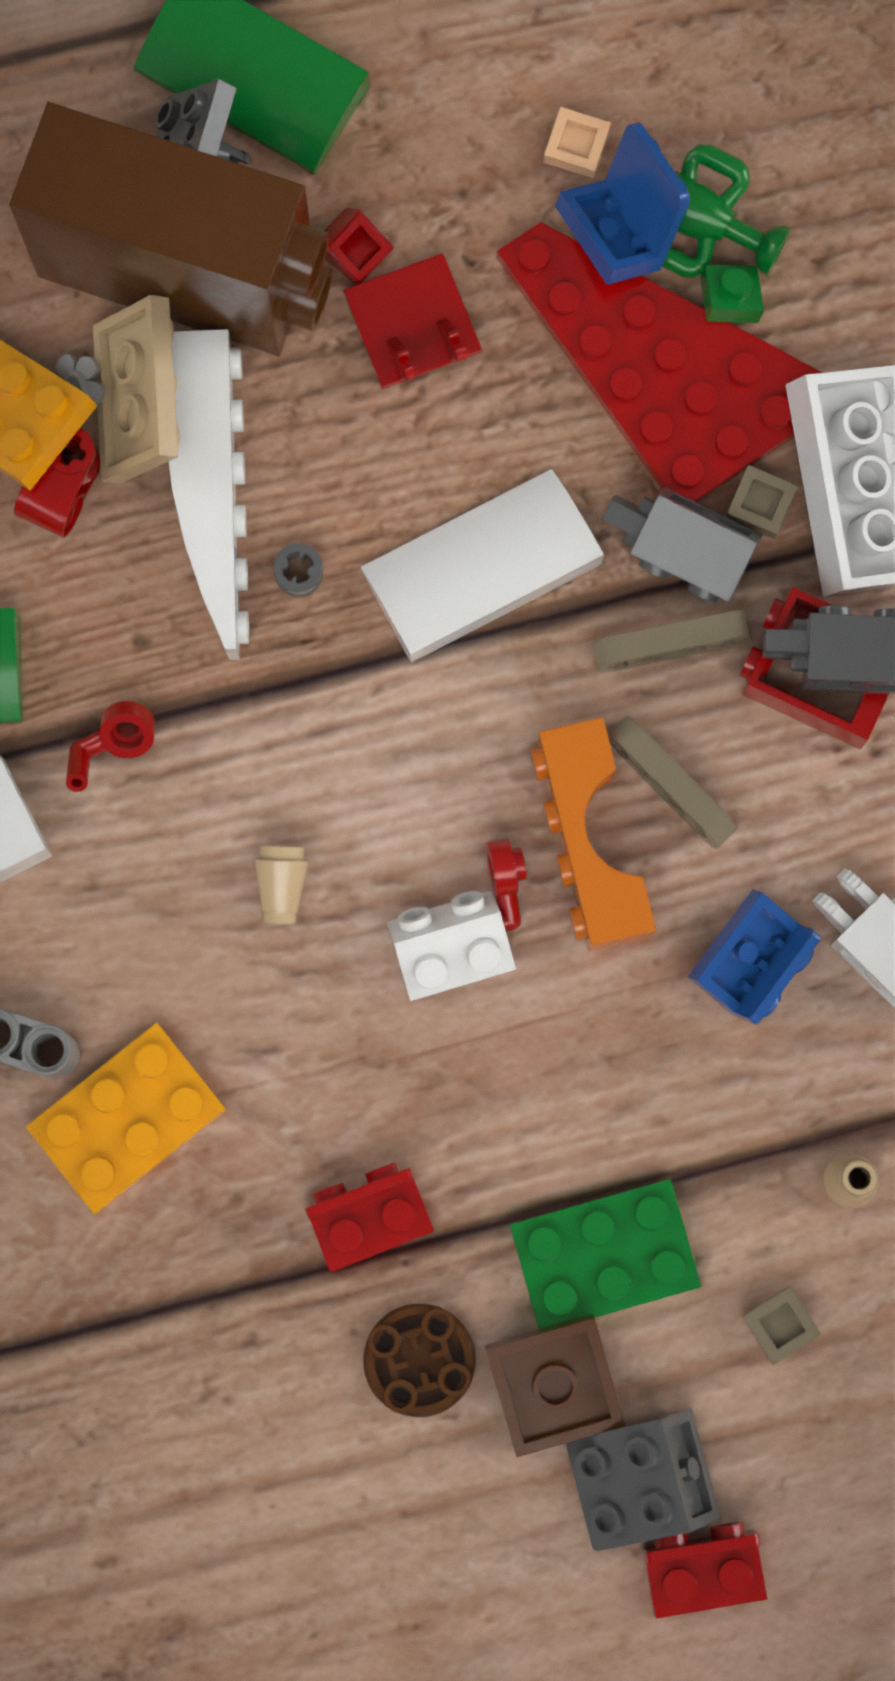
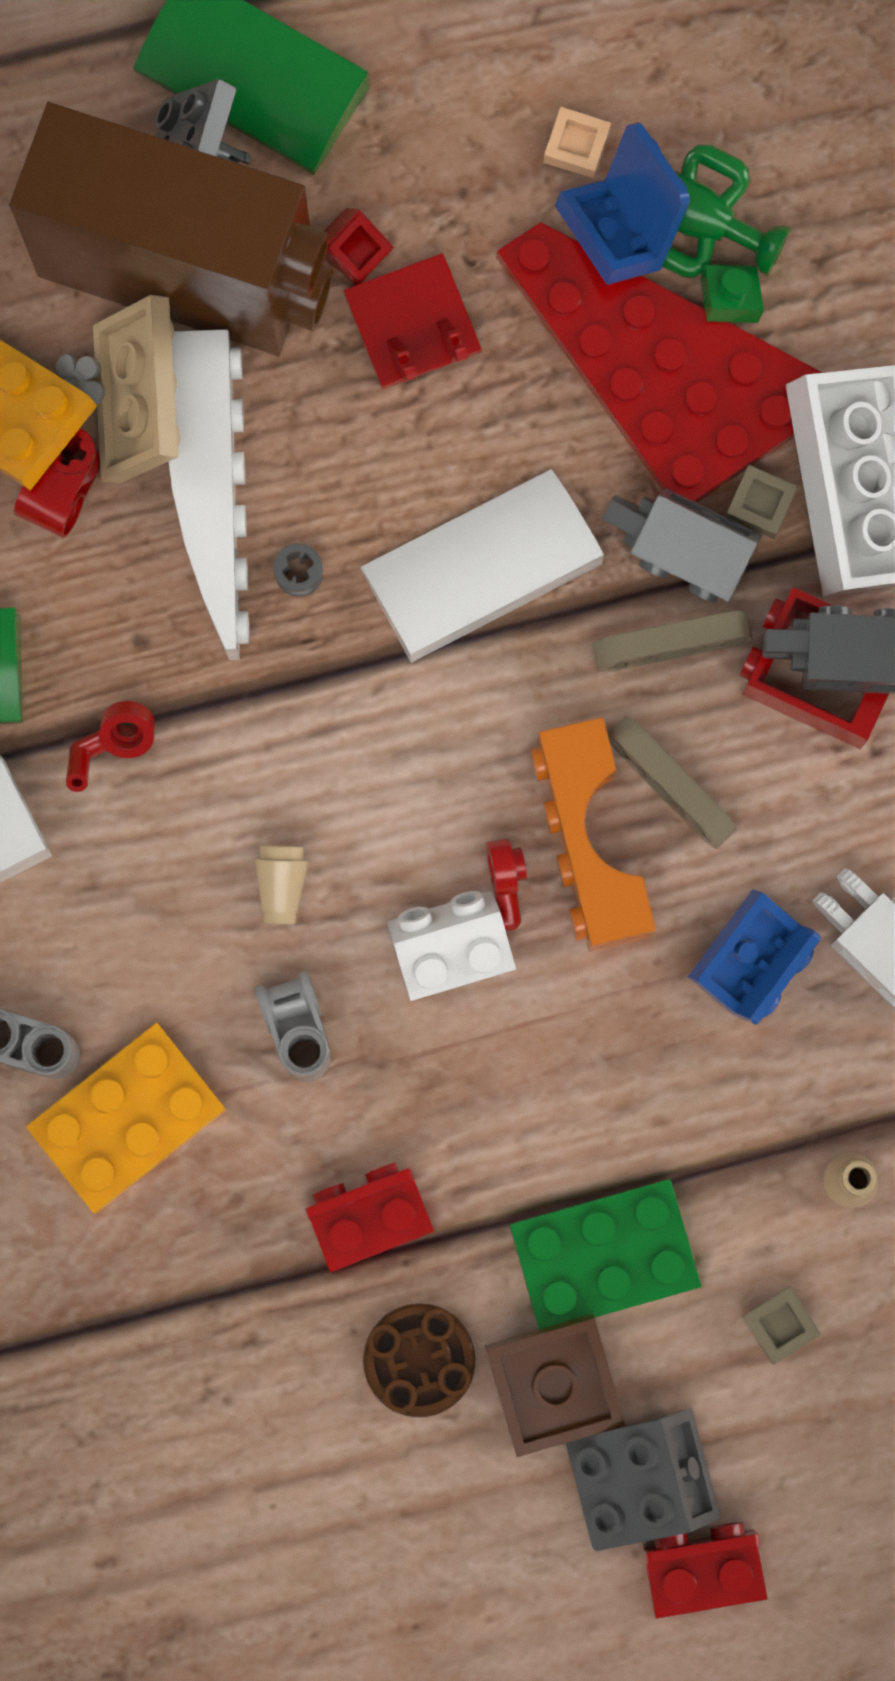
(293, 1017): none -> light grey piece

